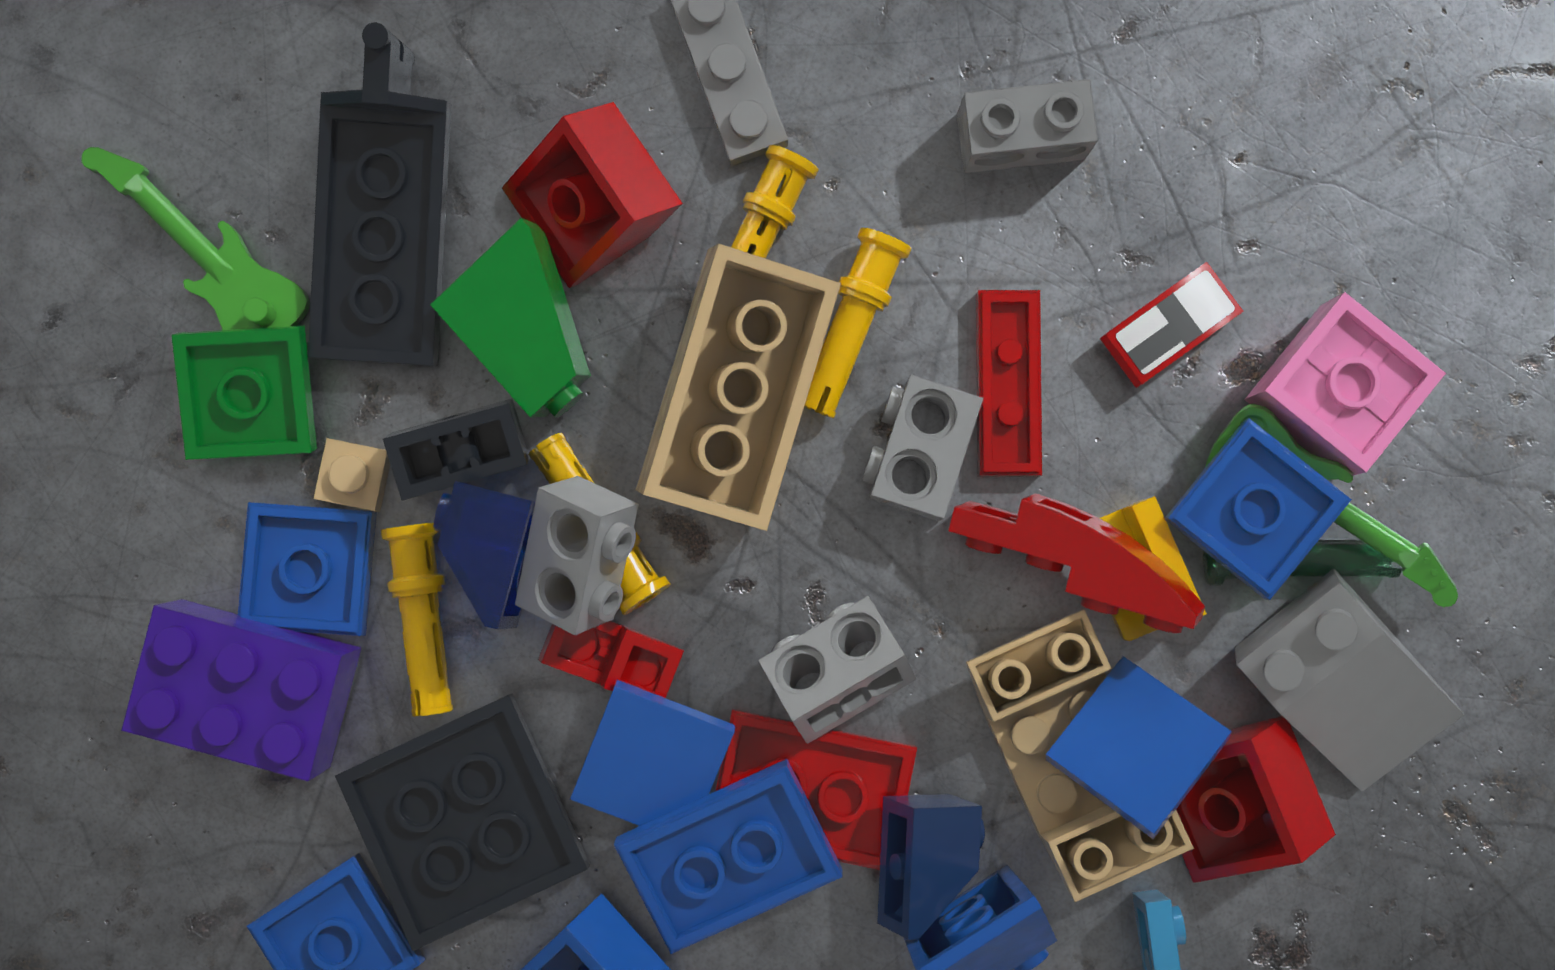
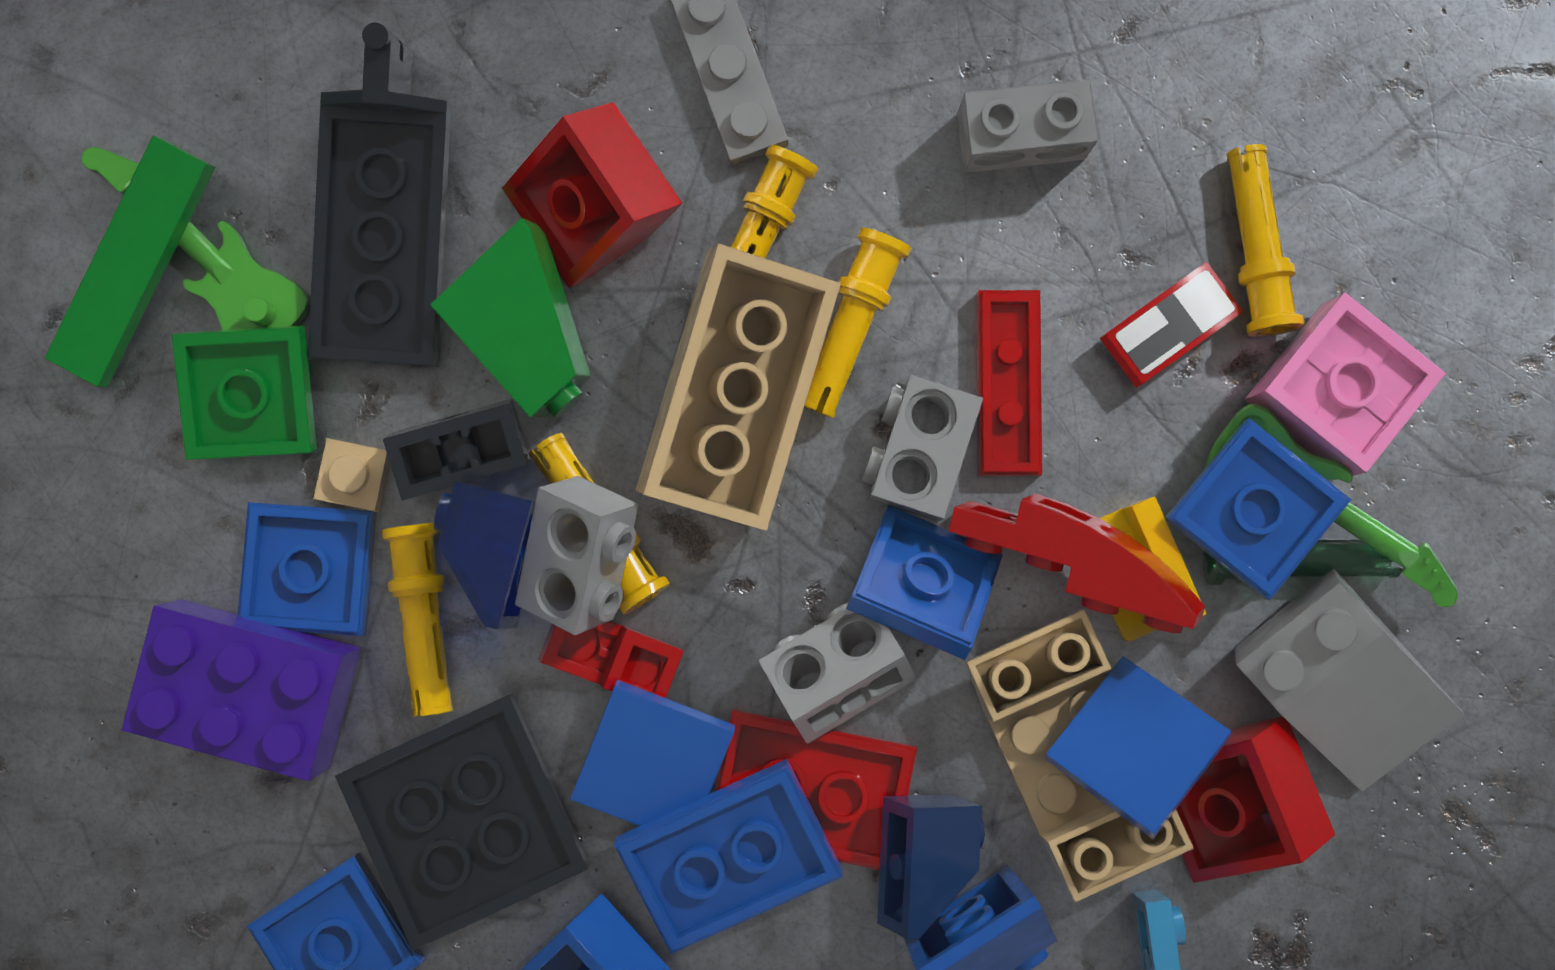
(129, 262): none -> green tile
(925, 583): none -> blue tile
(1266, 270): none -> yellow pin

